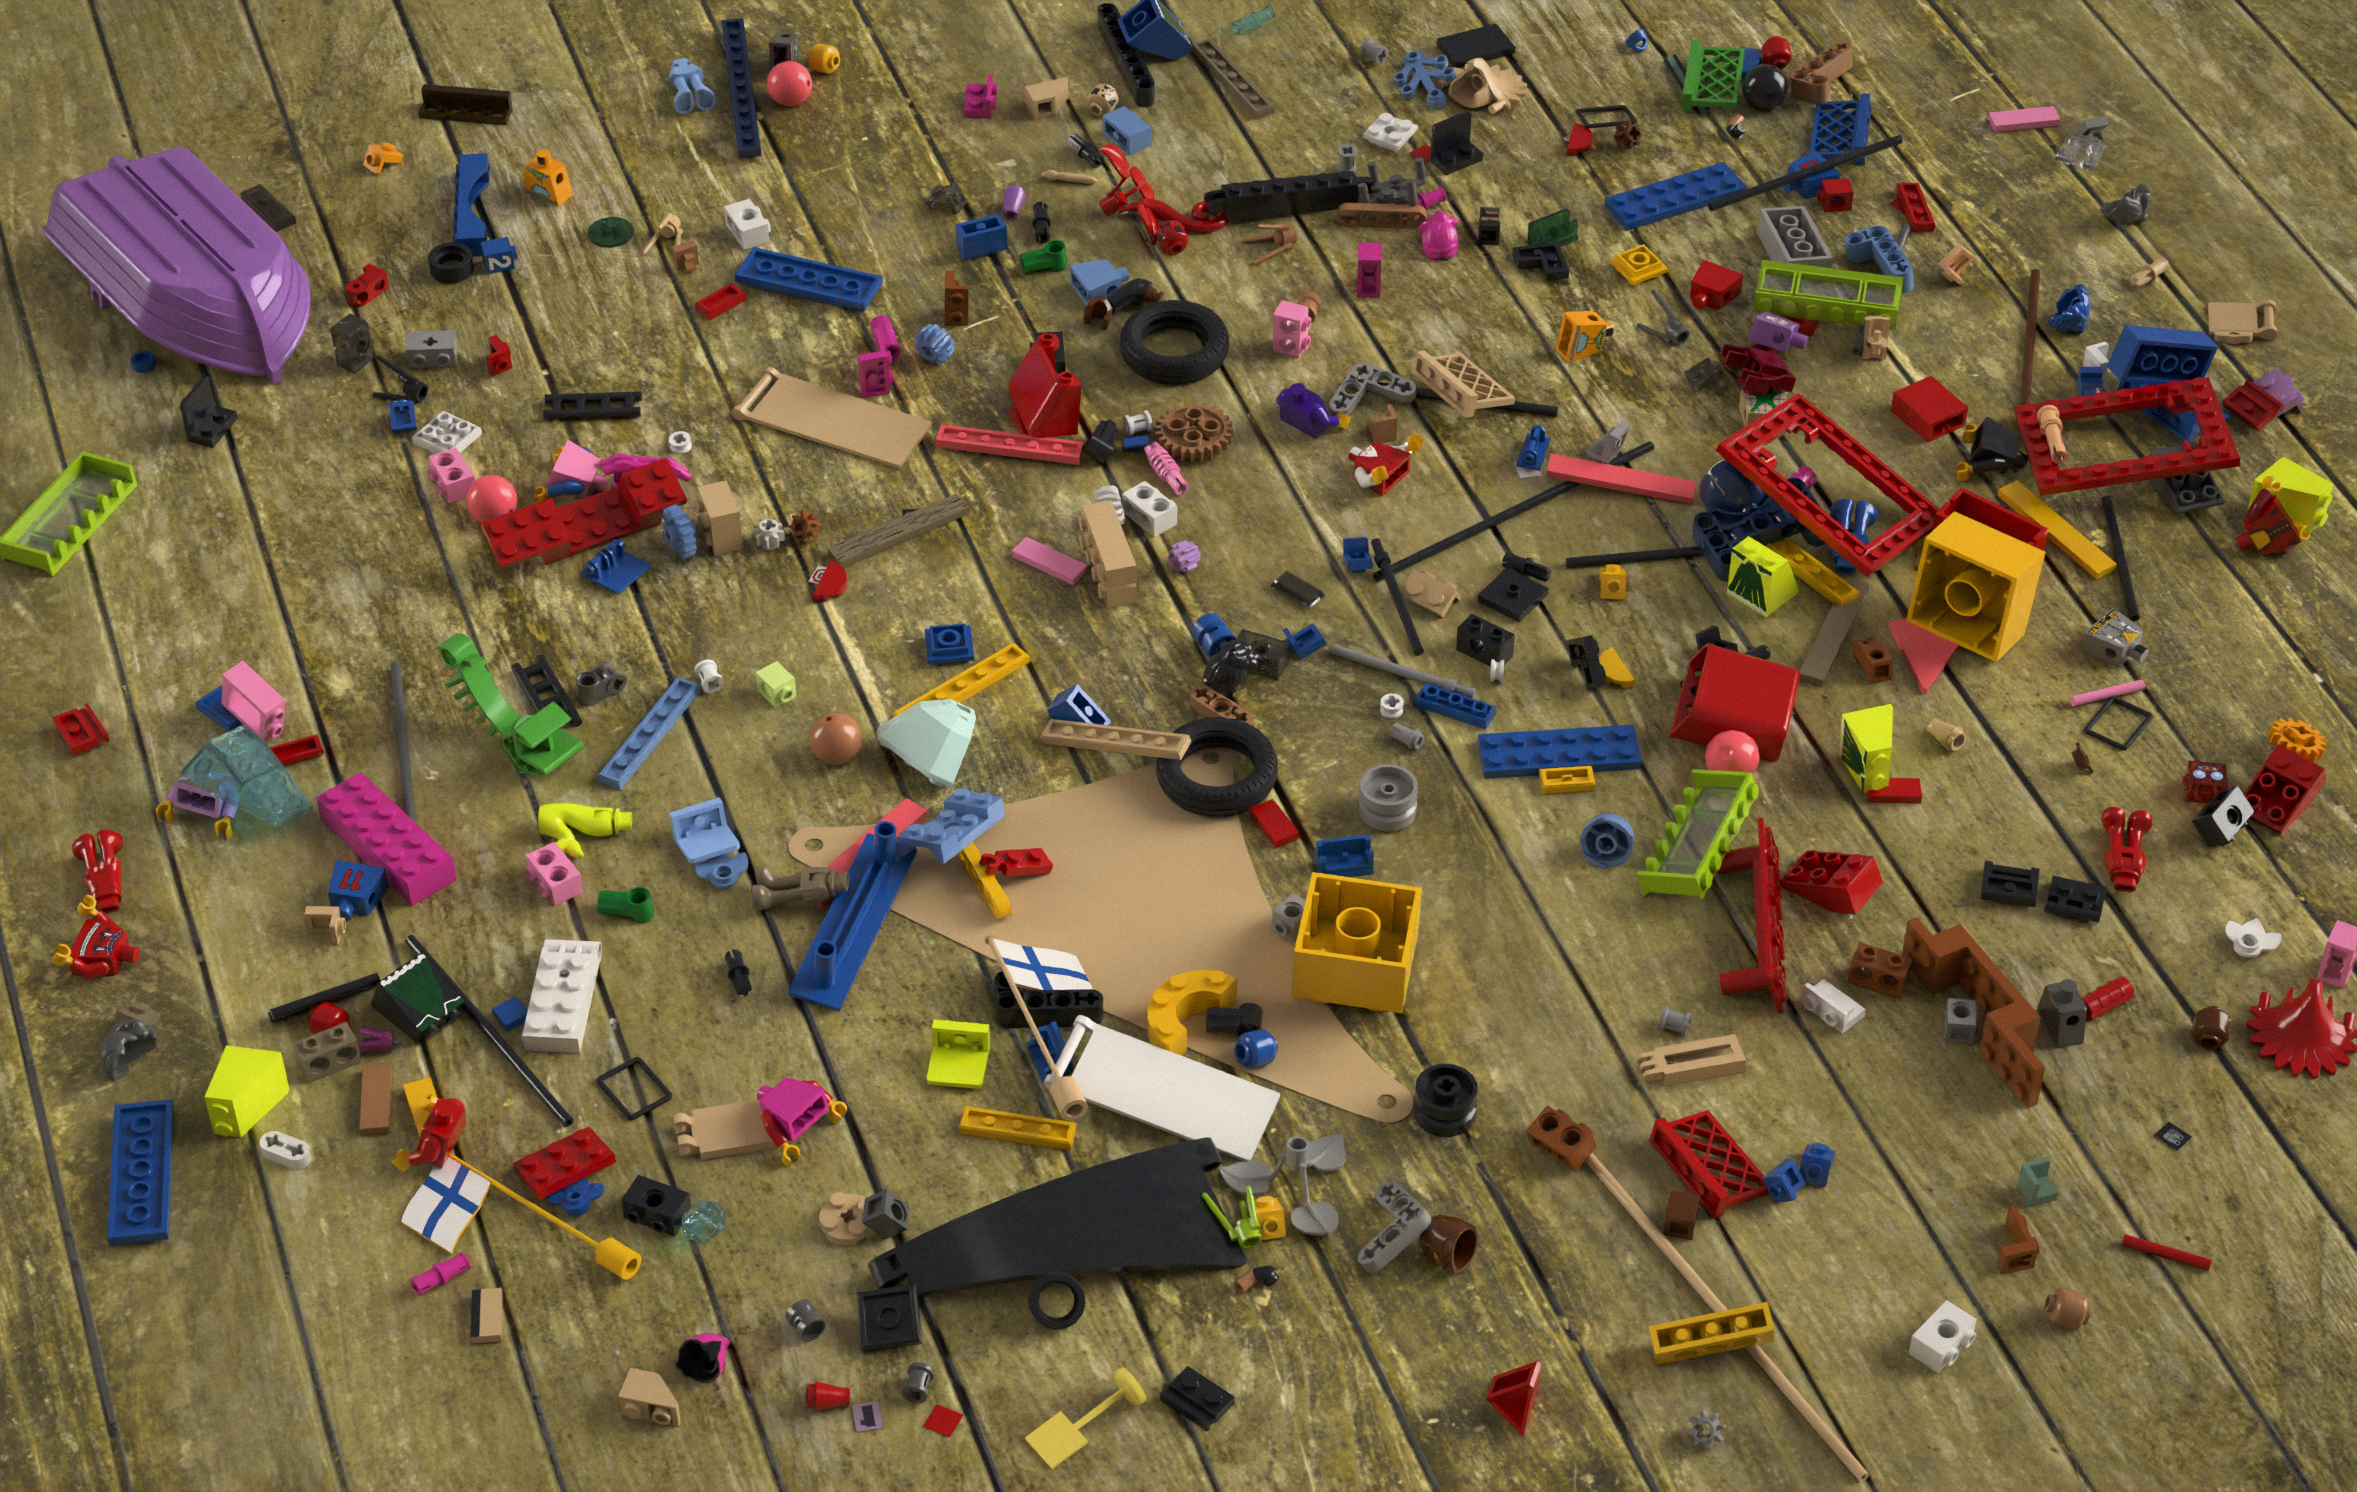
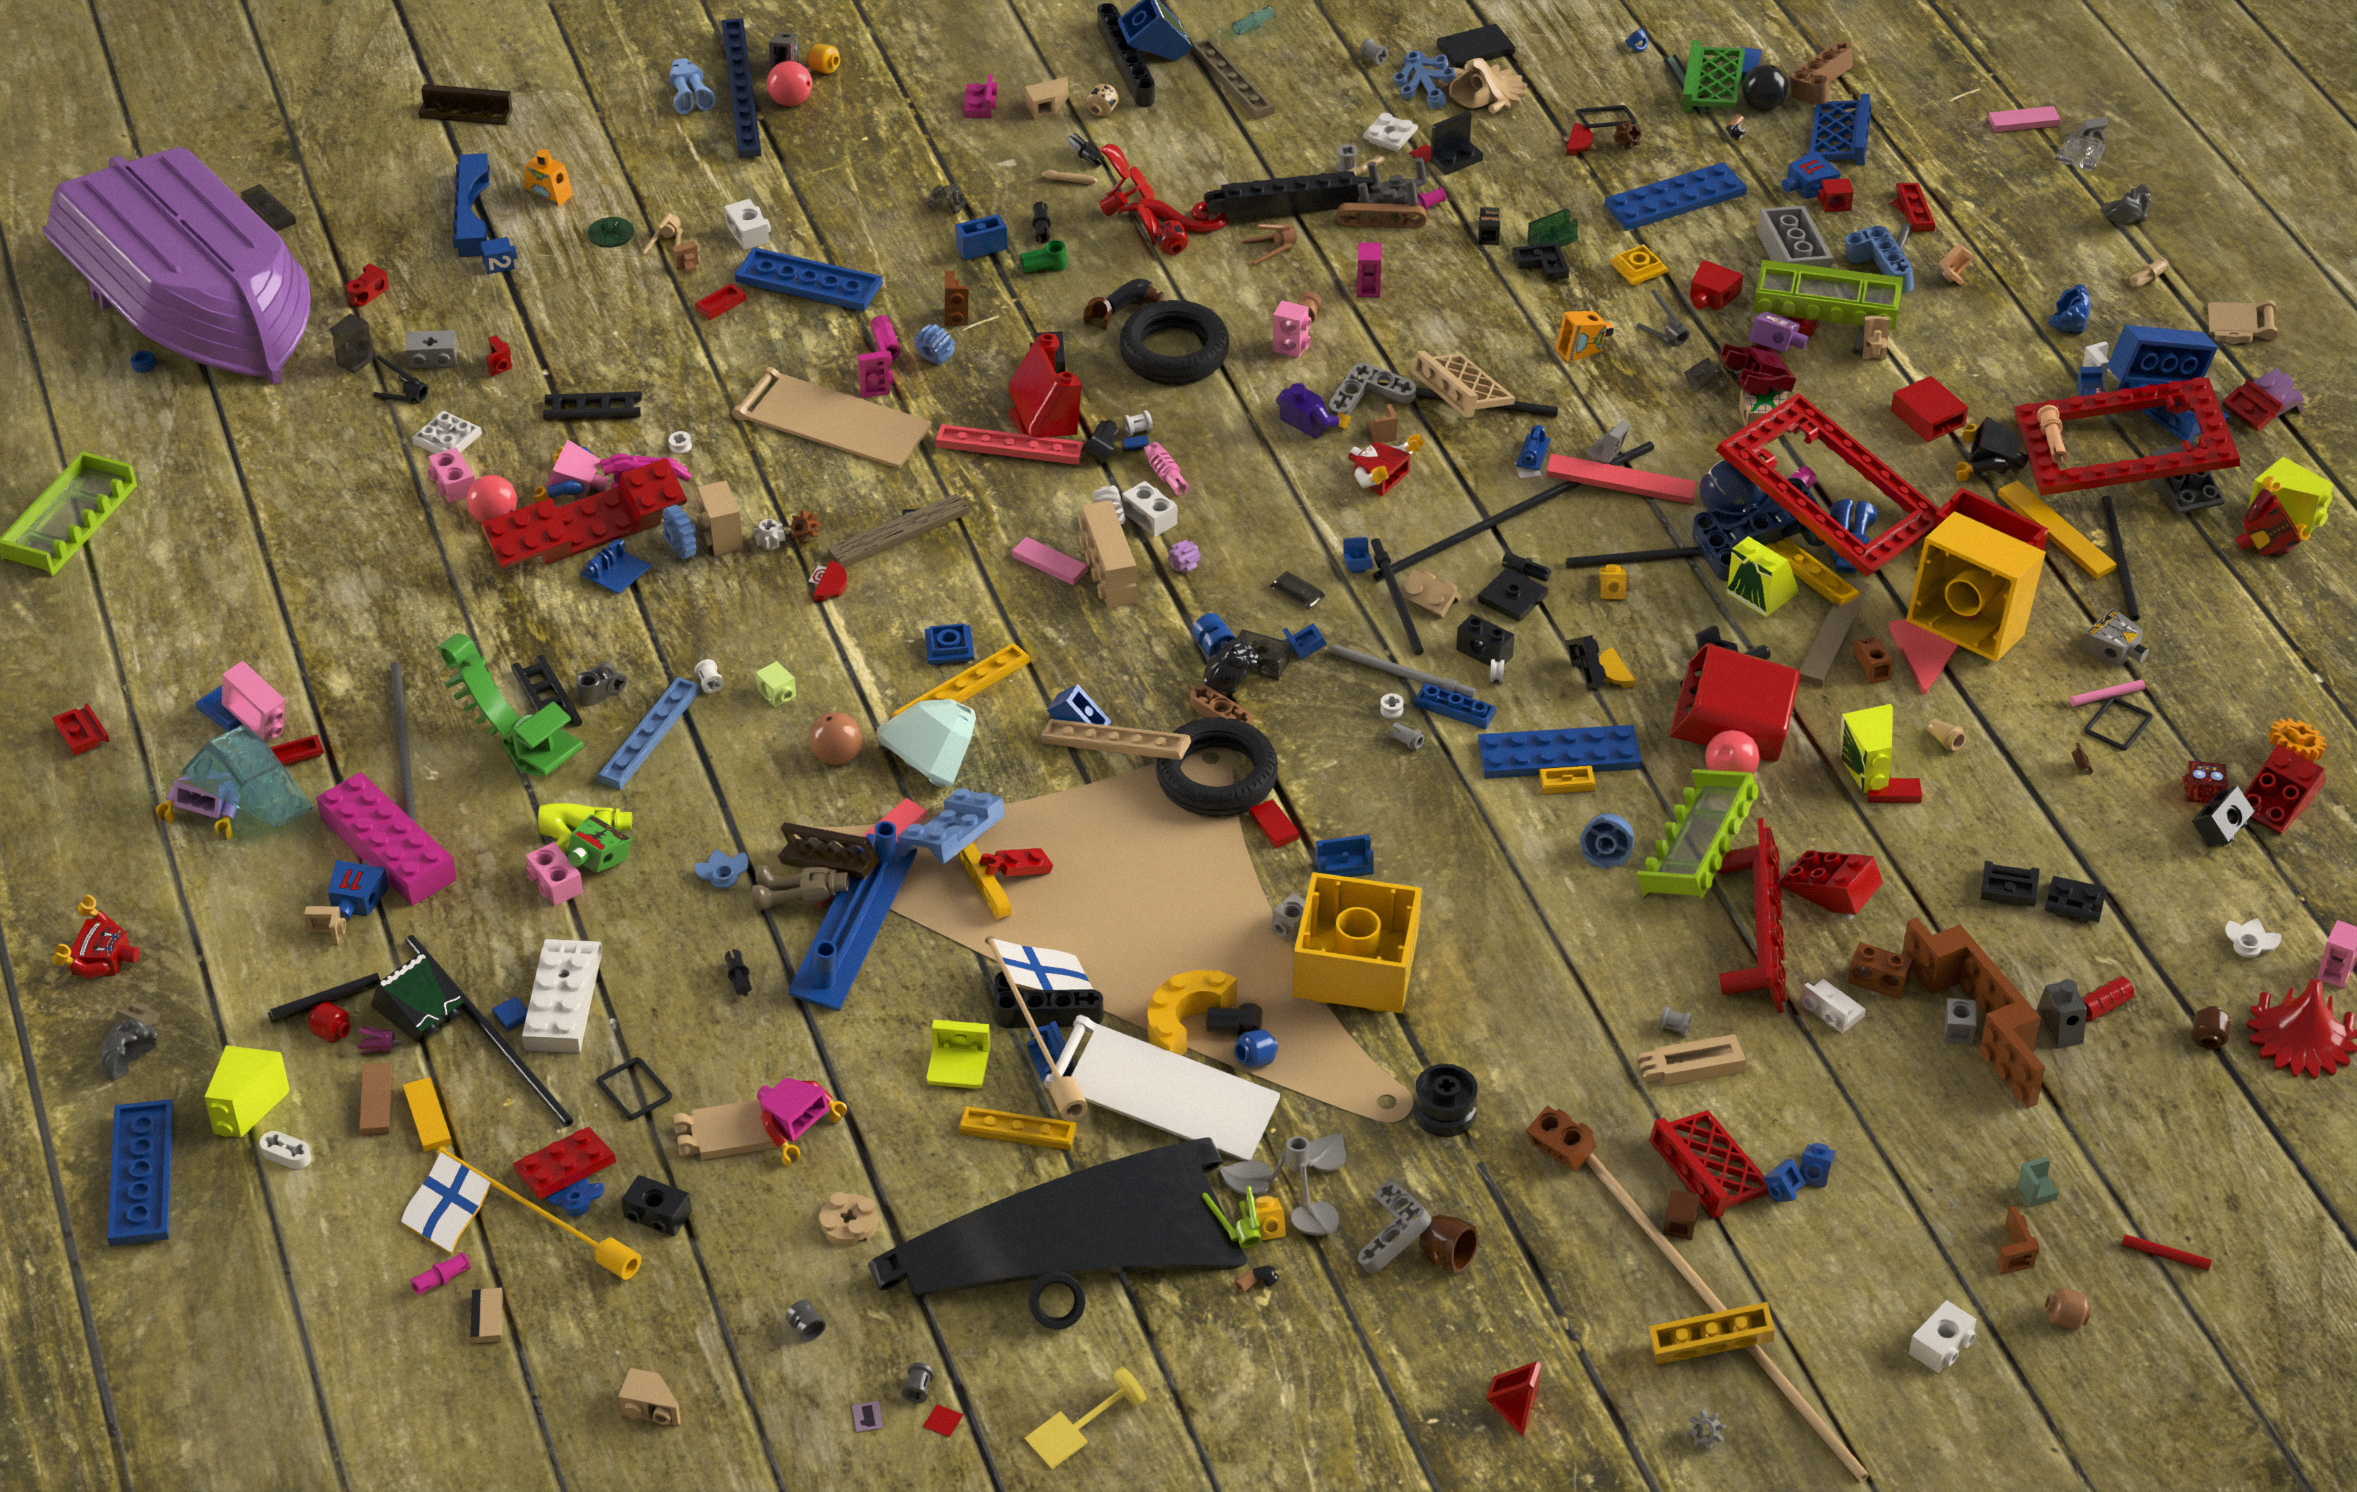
(103, 879): red piece -> none
(202, 419): black bracket -> none
(327, 1052): dark tan brick -> none
(378, 154): light orange bracket -> none
(402, 416): blue bracket -> none
(437, 1135): red torso -> none
(448, 252): black tyre -> none
(597, 845): none -> bright green torso
(634, 903): green piece -> none
(702, 1357): black hat -> none
(703, 831): light blue bracket -> none
(703, 1221): clear light blue head -> none
(826, 1396): red cone -> none
(828, 854): none -> dark brown fence
(886, 1214): dark grey brick -> none
(889, 1318): black plate -> none
(1013, 201): medium lavender cone -> none
(1096, 279): medium blue torso -> none
(1127, 130): medium blue brick -> none
(1193, 431): medium nougat gear -> none
(1197, 1398): black plate -> none
(1363, 168): none -> tan piece
(1388, 797): light grey wheel -> none
(1439, 235): dark pink hair -> none
(1777, 52): red head -> none
(1804, 173): black piece -> none
(2030, 337): reddish brown piece -> none
(2121, 862): red piece -> none
(2173, 1136): black sticker -> none

